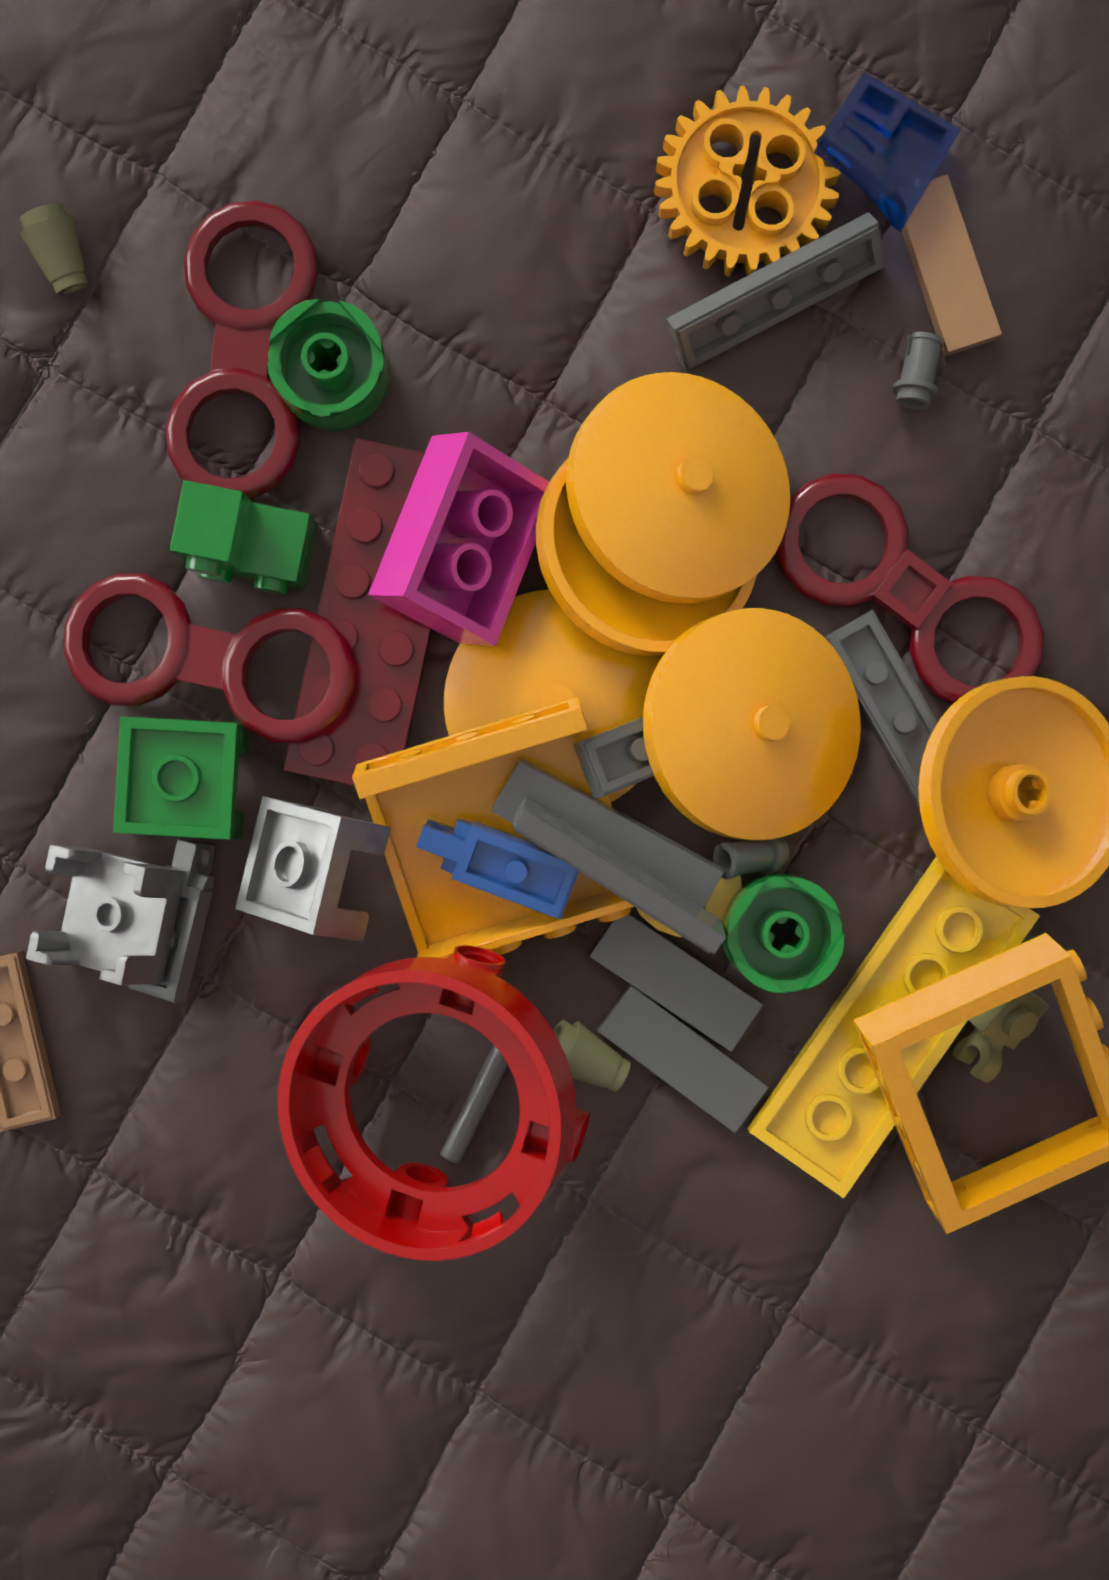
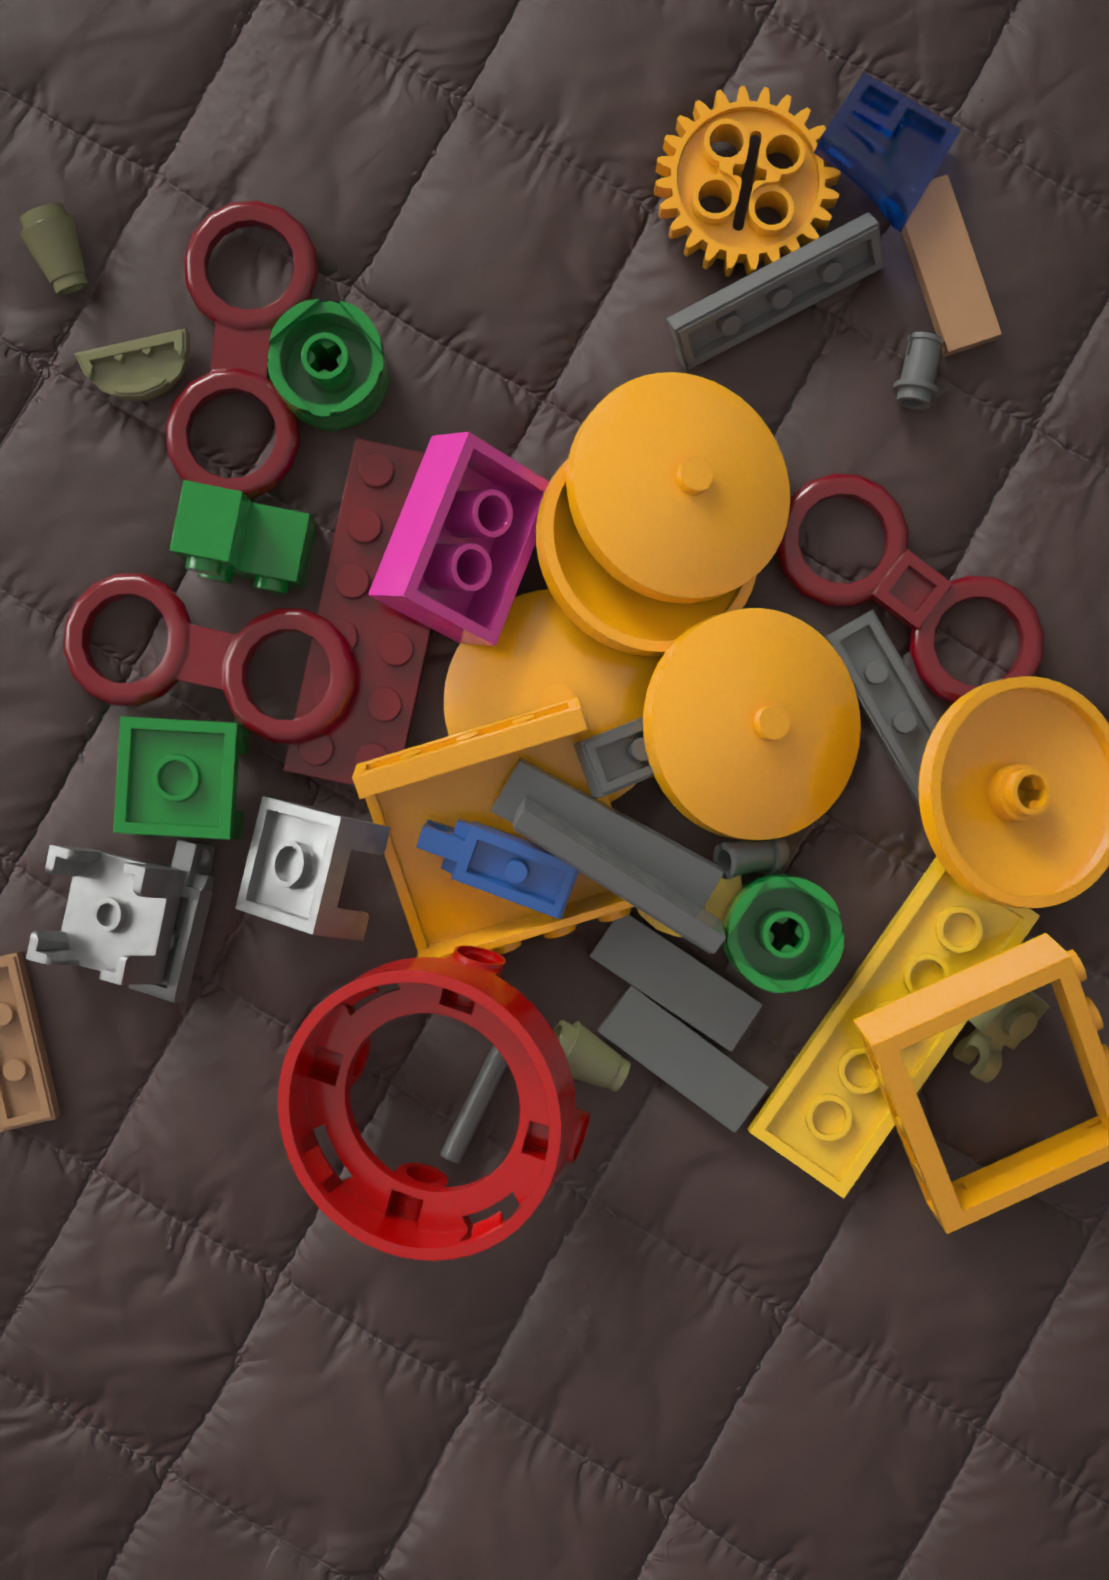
(138, 367): none -> olive plate

